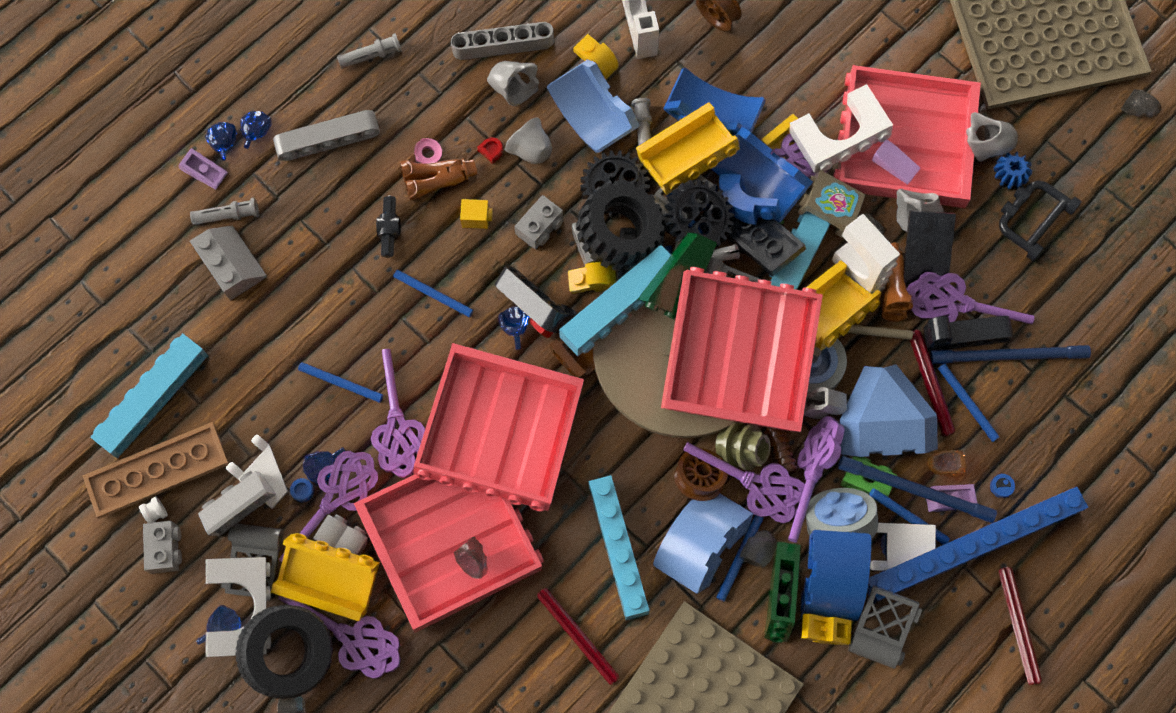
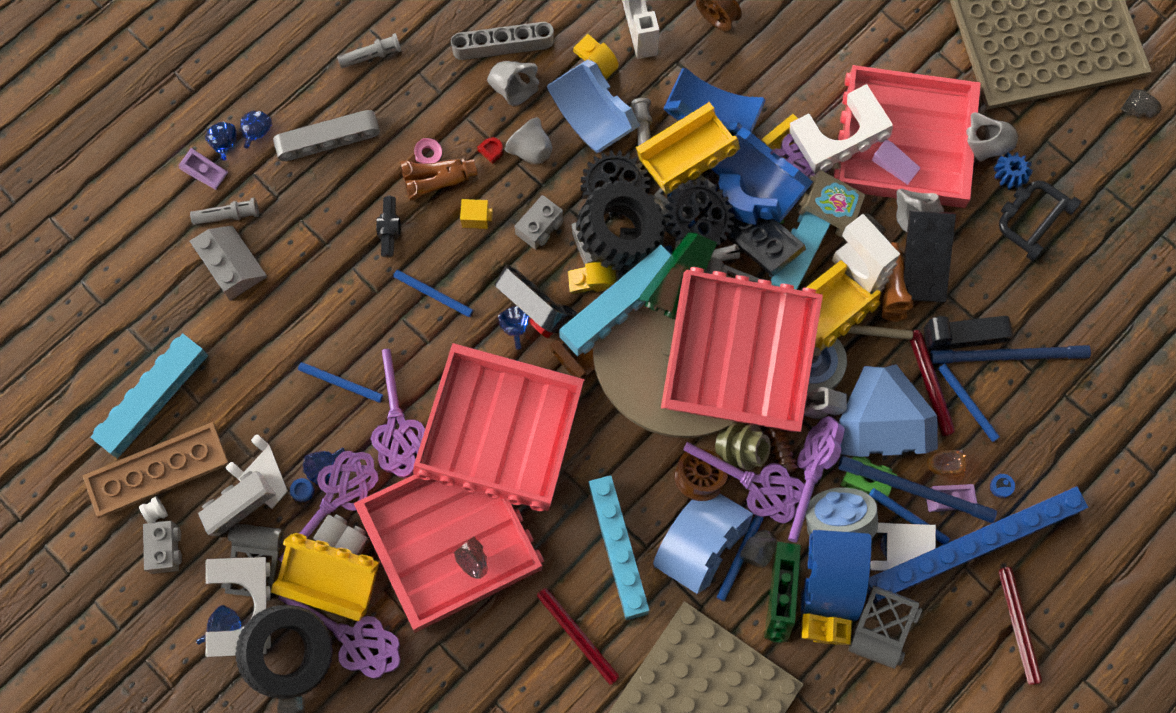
(945, 302): medium lavender piece -> none

